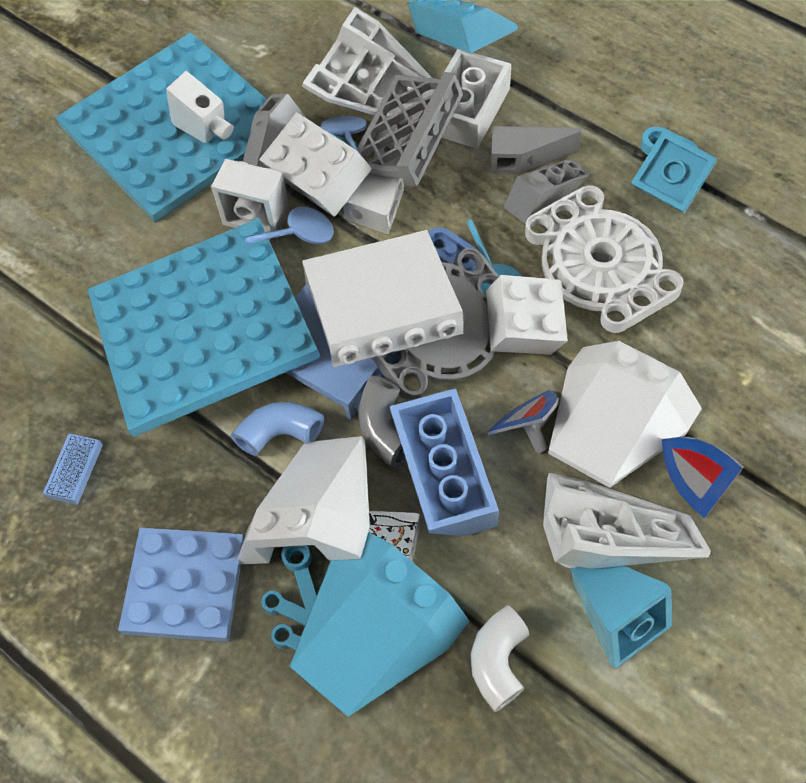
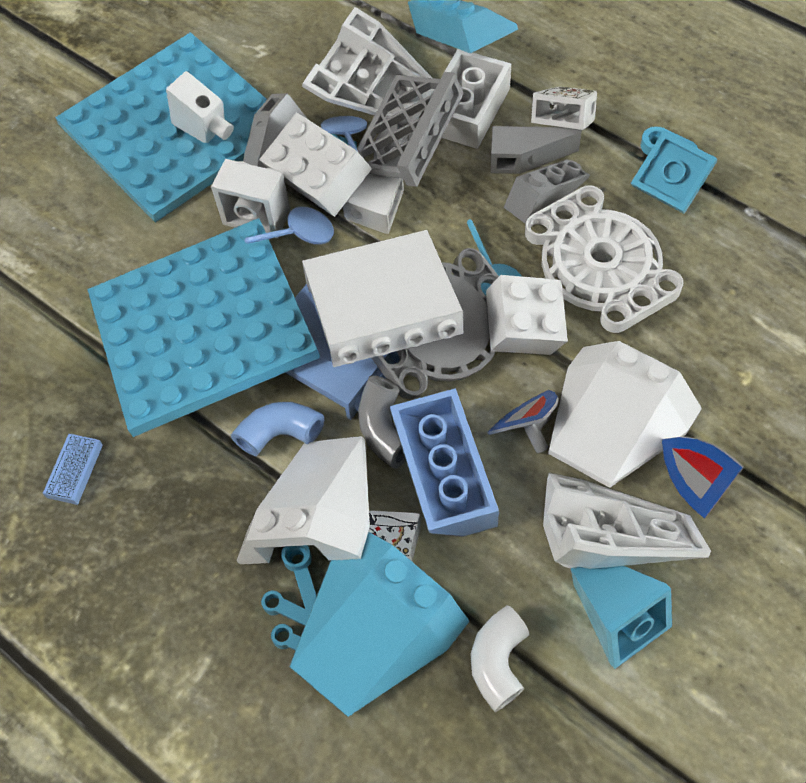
(182, 585): light blue plate -> none
(451, 245): medium blue plate -> none
(572, 108): none -> white torso

